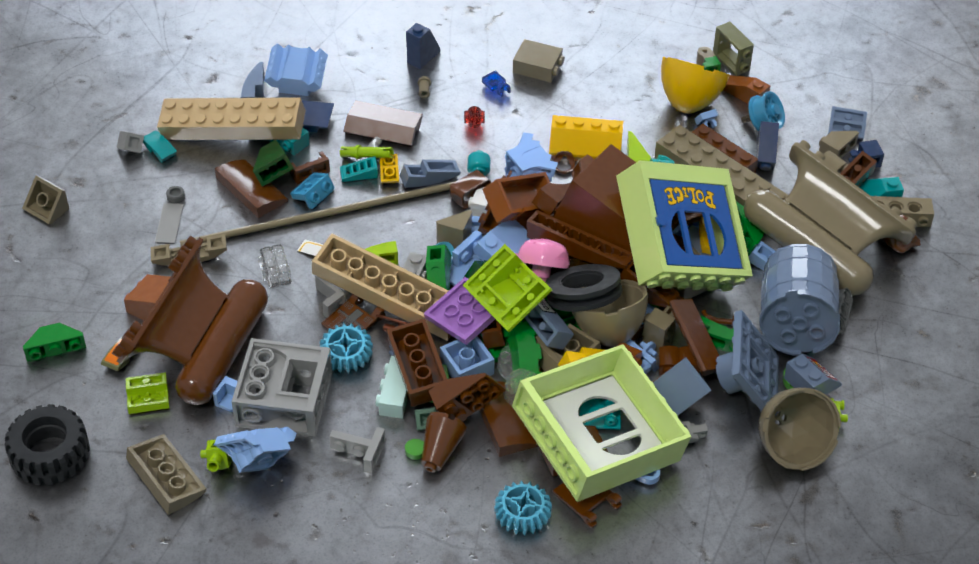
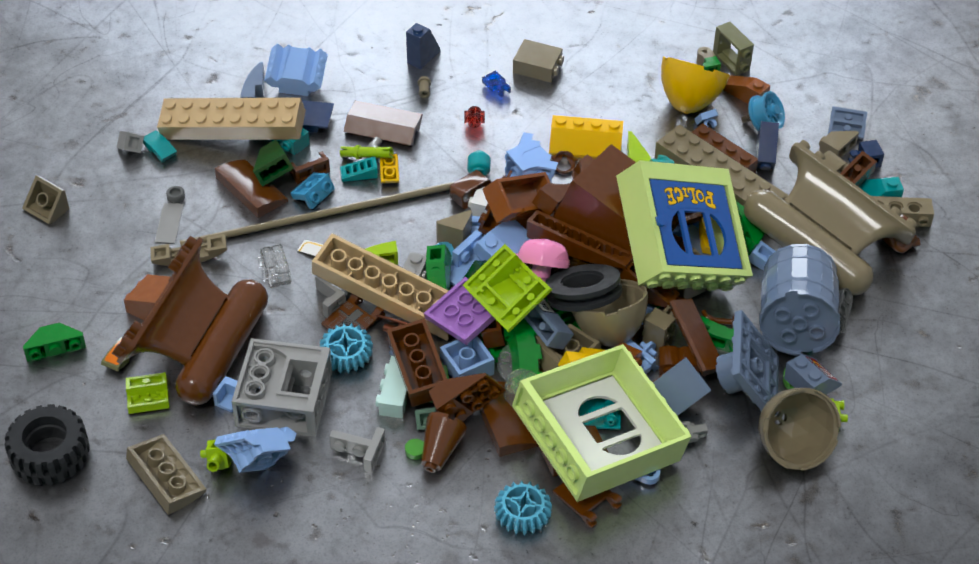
(429, 172): sand blue slope -> none

